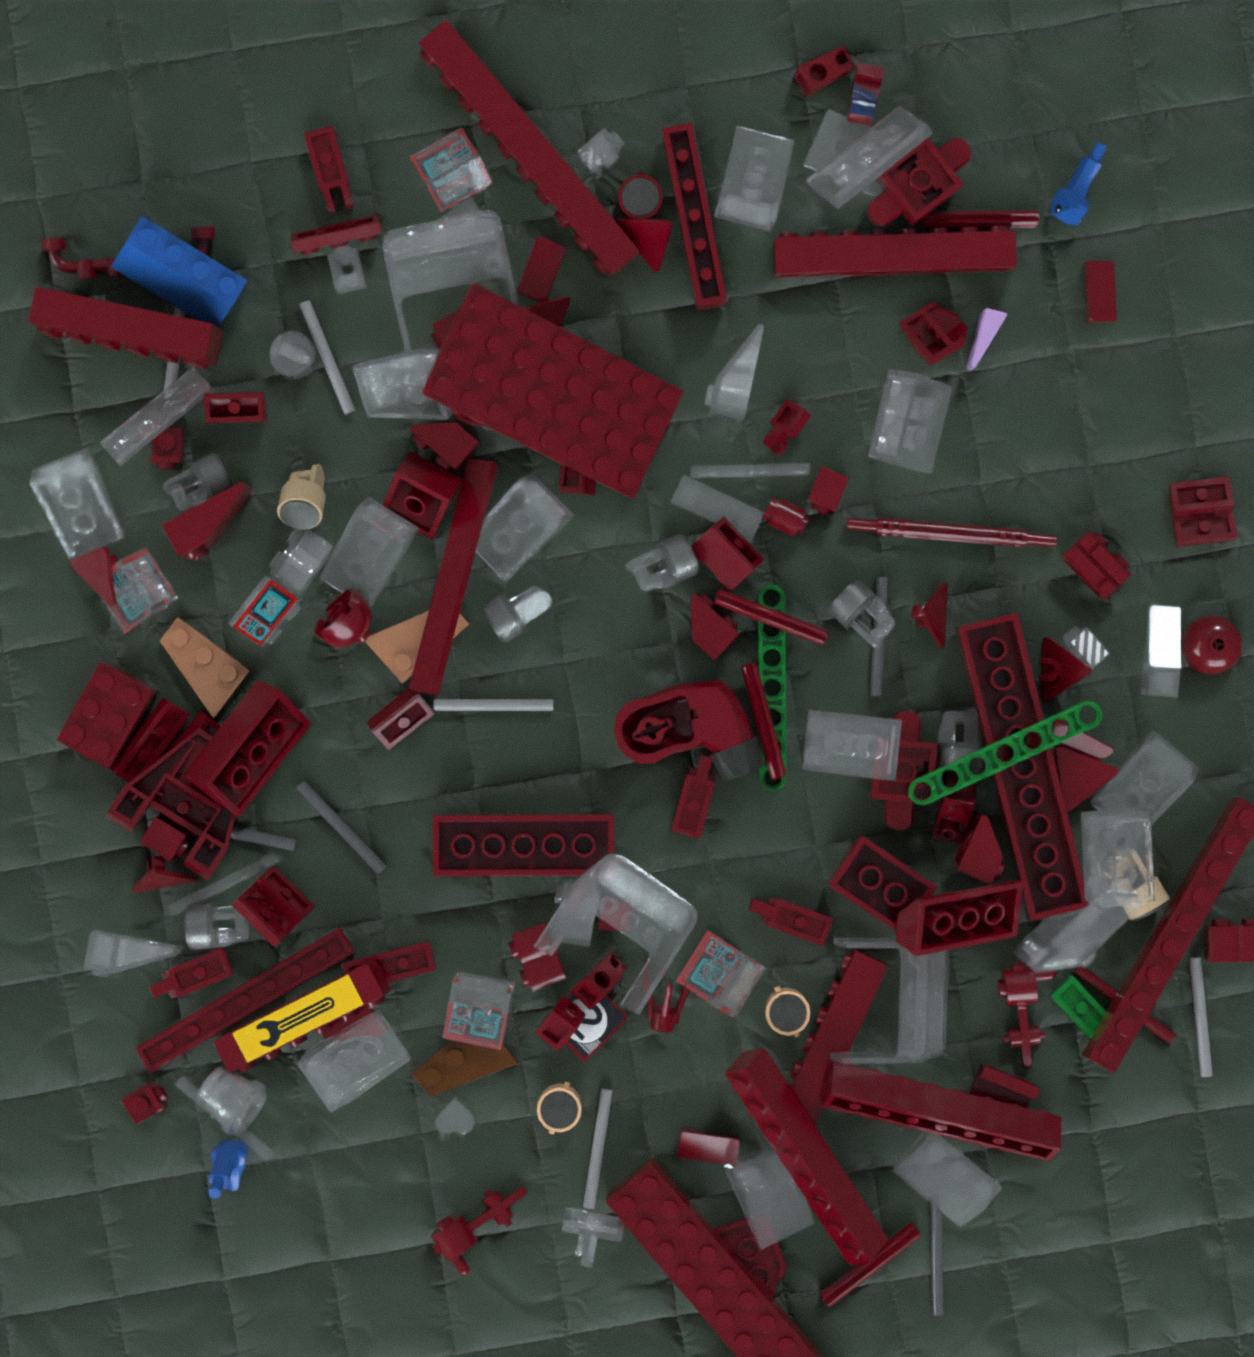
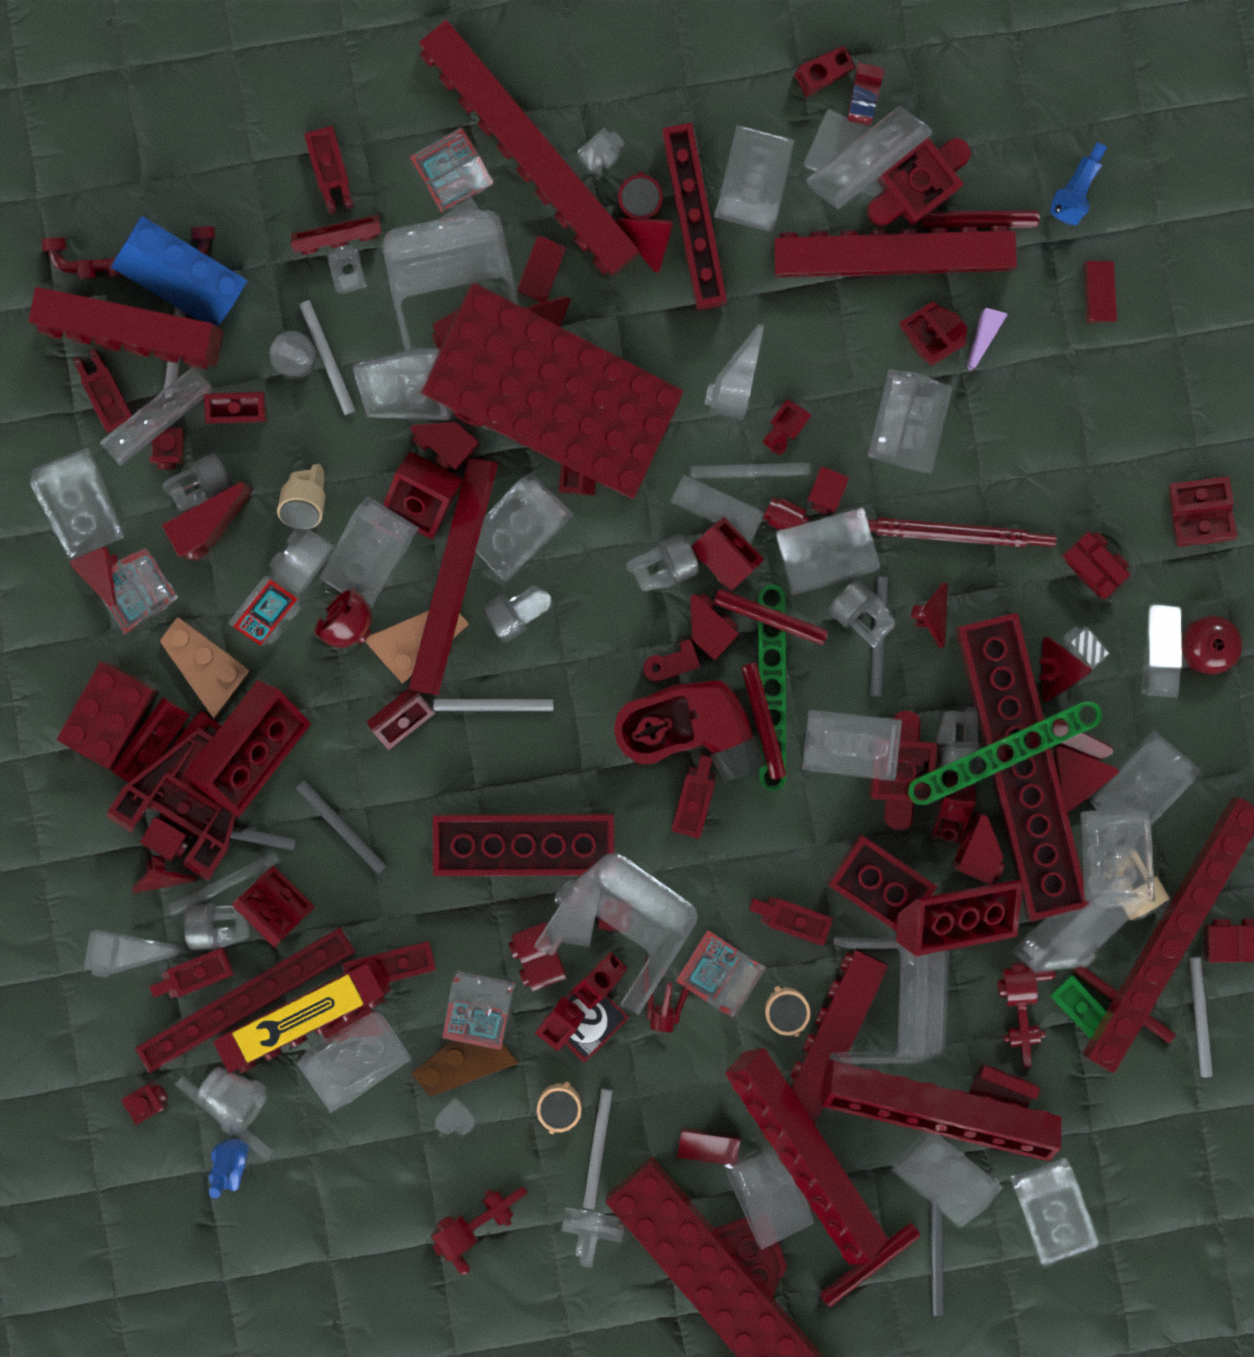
(103, 392): none -> dark red hinge
(661, 668): none -> dark red leg
(827, 551): none -> clear slope
(1054, 1211): none -> clear slope

